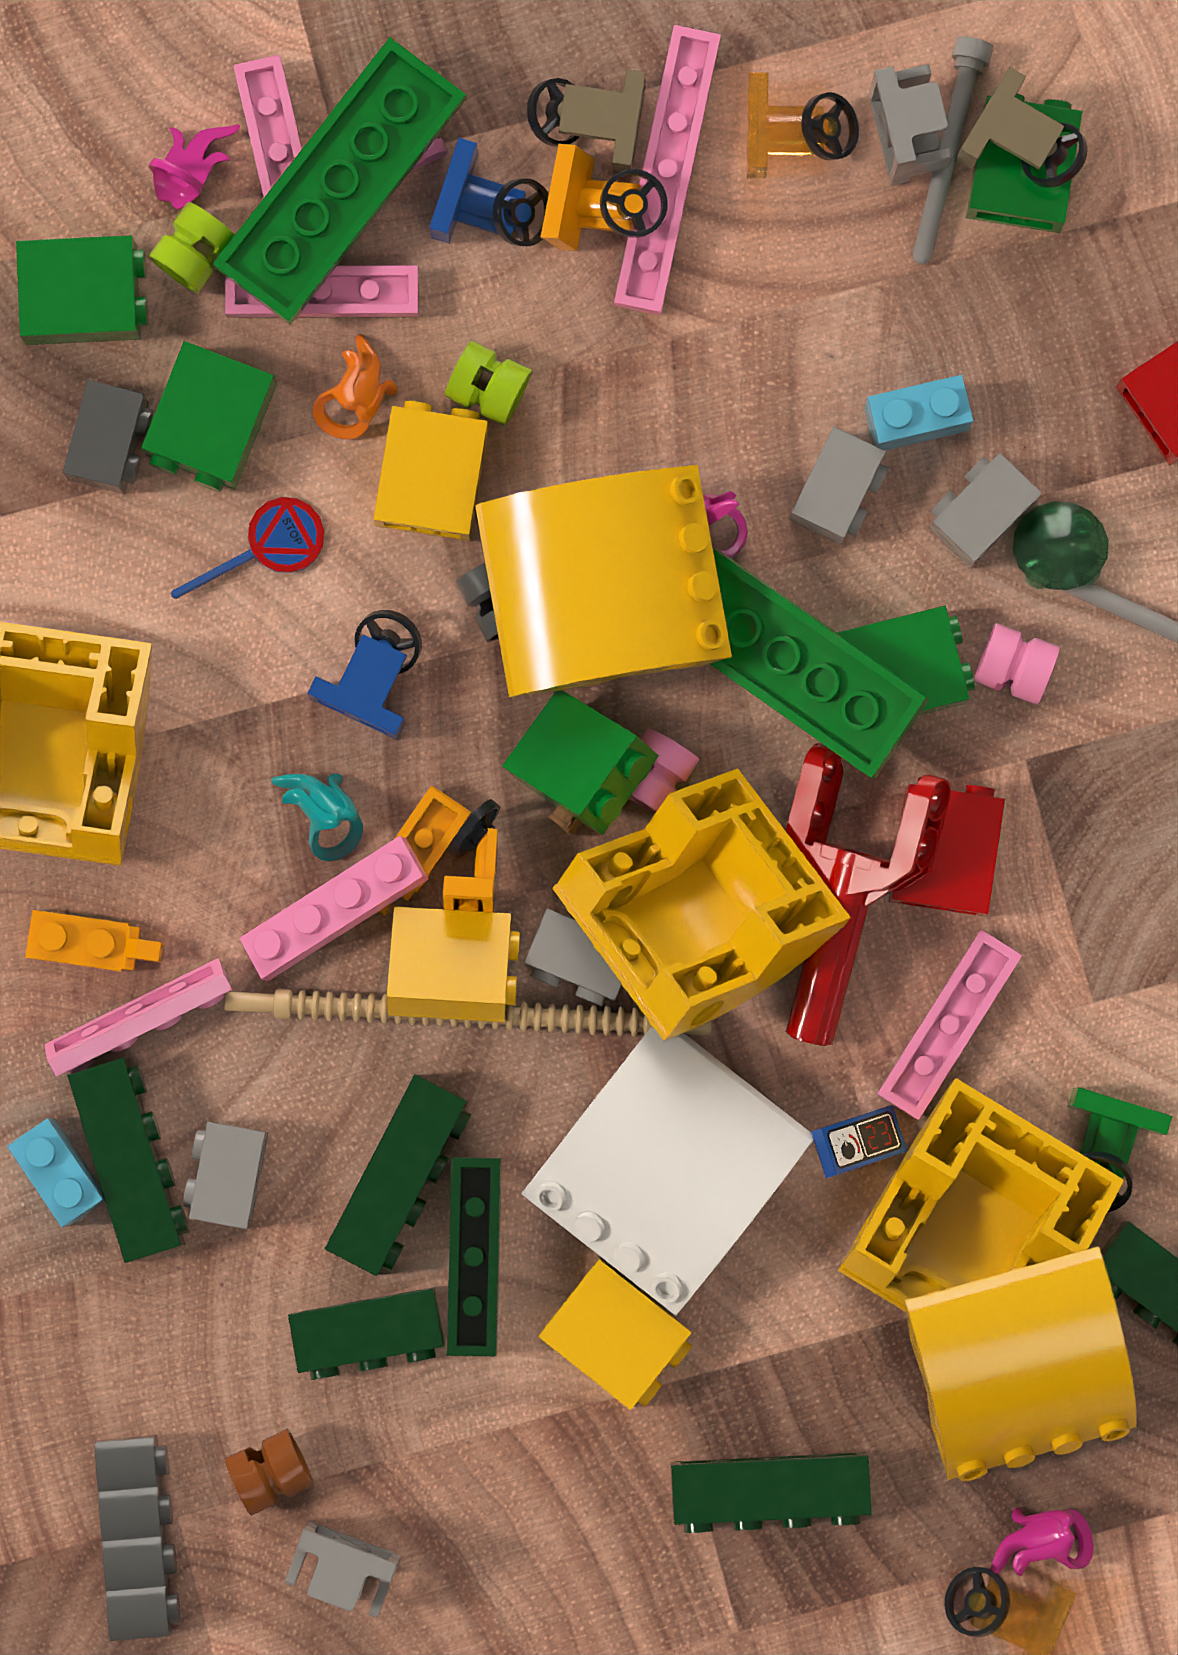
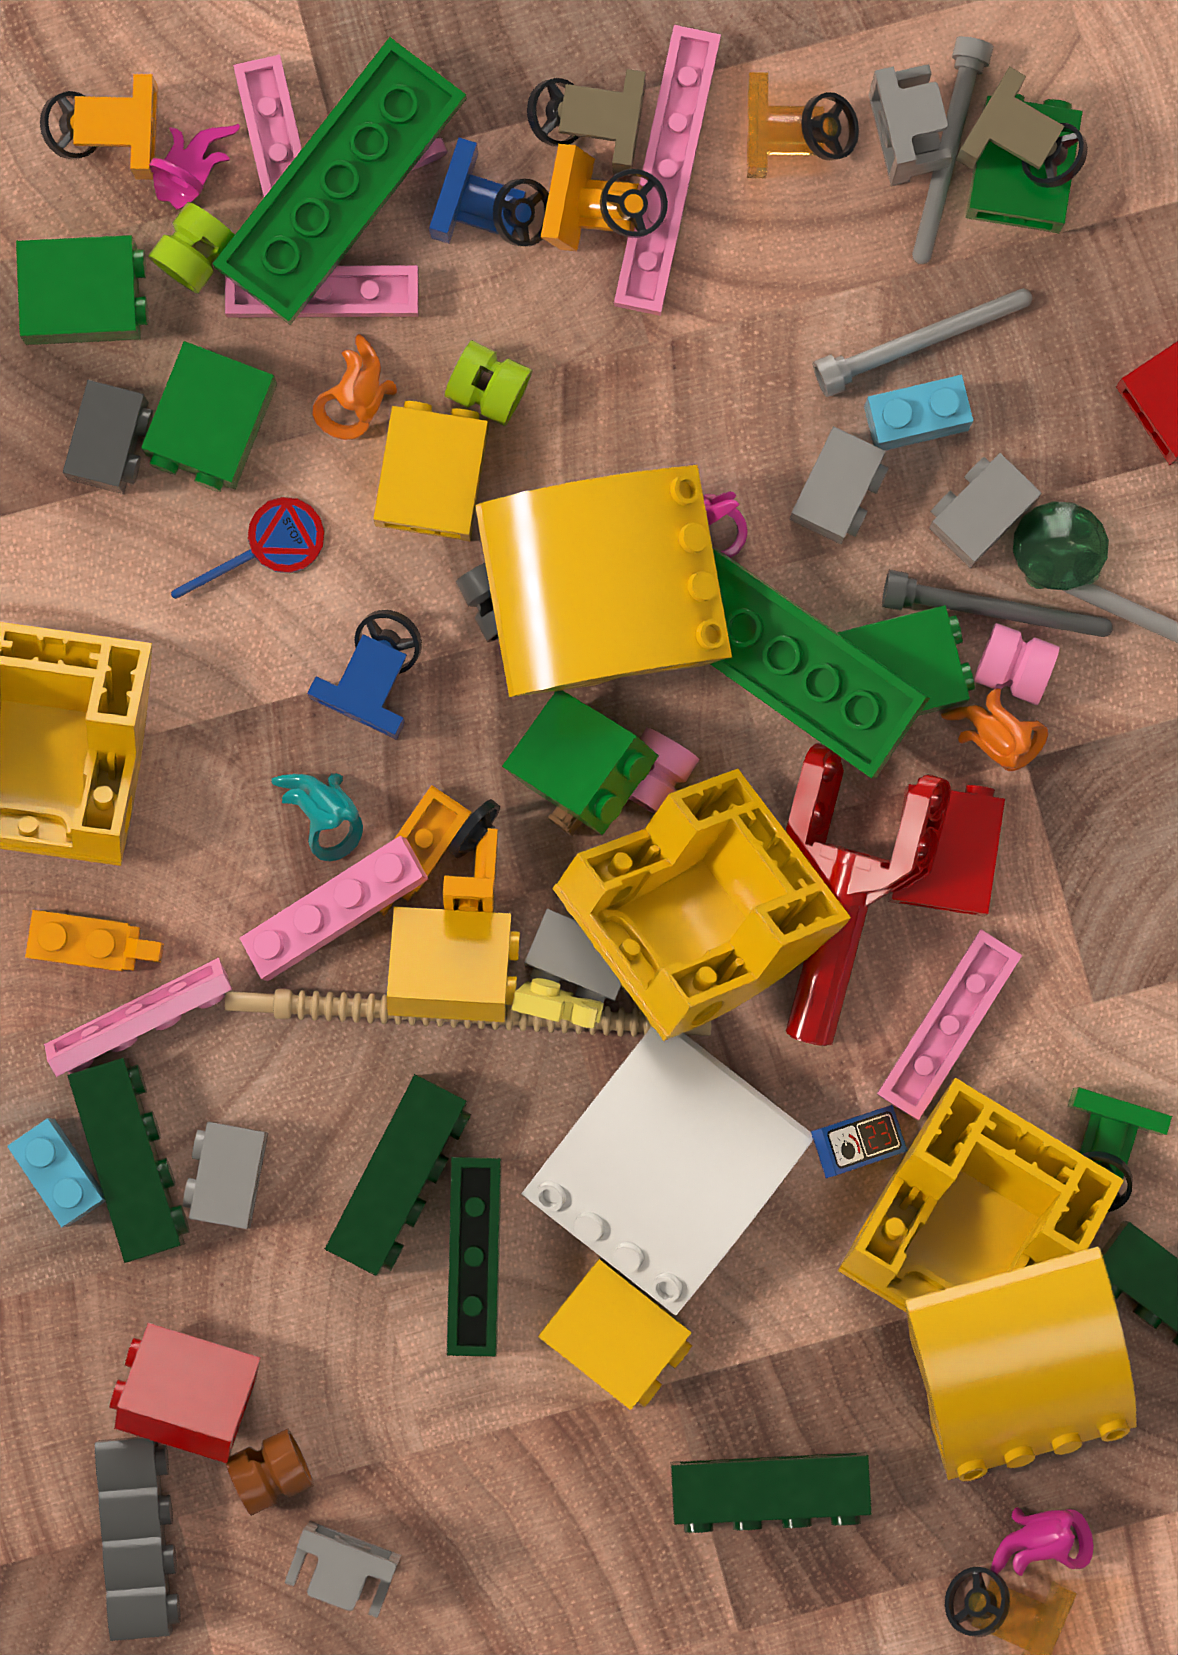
(108, 124): none -> light orange piece
(184, 1392): none -> brick
(367, 1332): dark green brick -> none
(547, 1001): none -> light yellow plate
(837, 372): none -> light grey piece
(905, 591): none -> dark grey piece
(1000, 733): none -> orange piece

